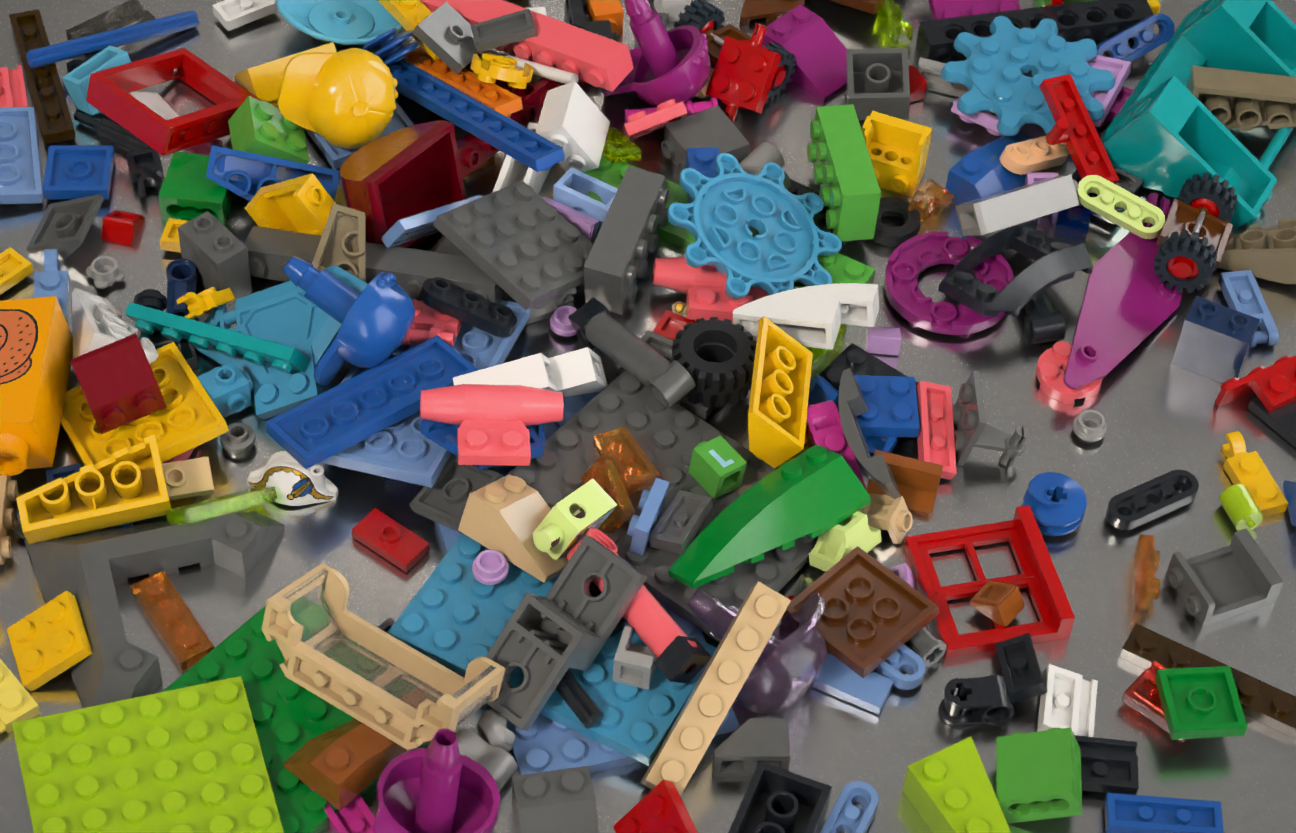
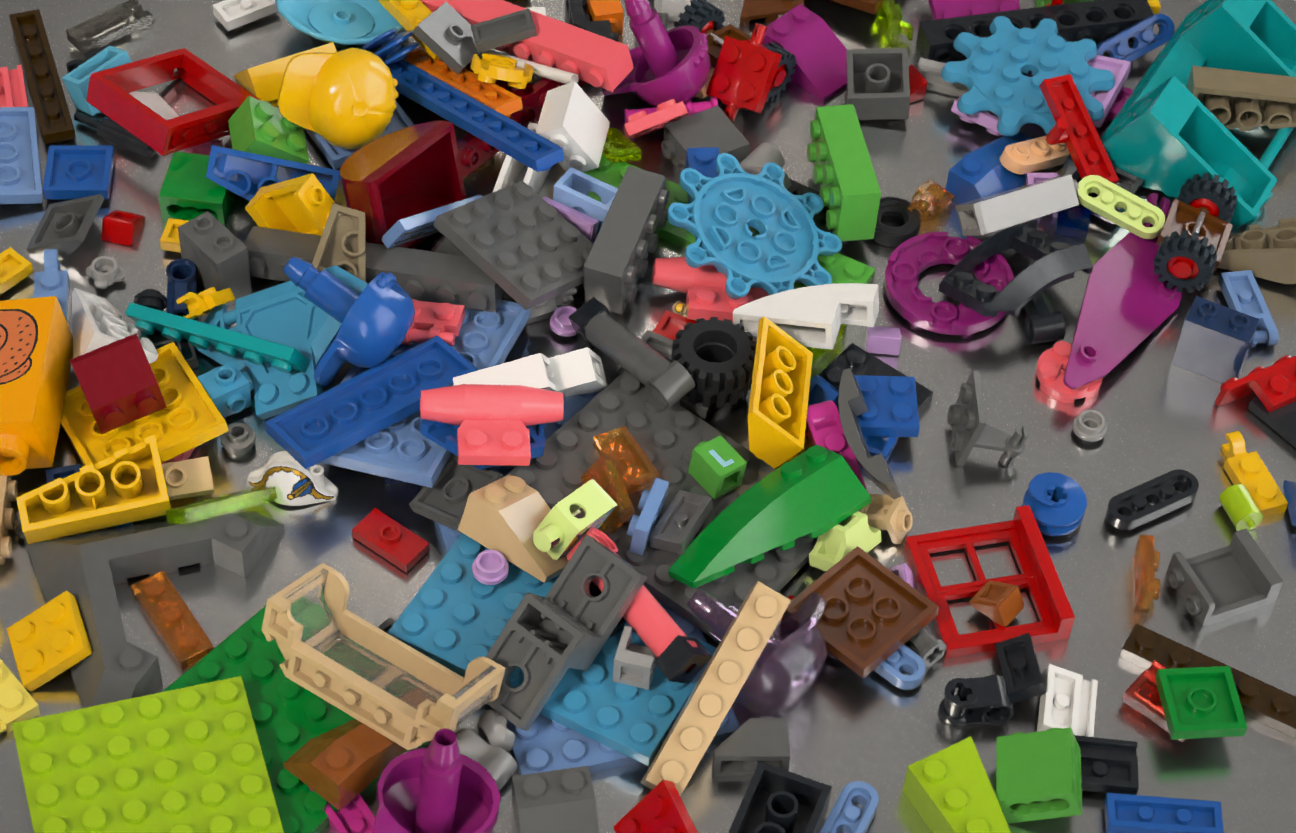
(115, 38): blue axle -> none
(145, 169): black plate -> none
(468, 307): black plate -> none
(579, 701): black axle -> none
(847, 685): medium blue tile -> none
(897, 151): yellow piece -> none
(915, 481): dark orange panel -> none
(936, 424): coral plate -> none

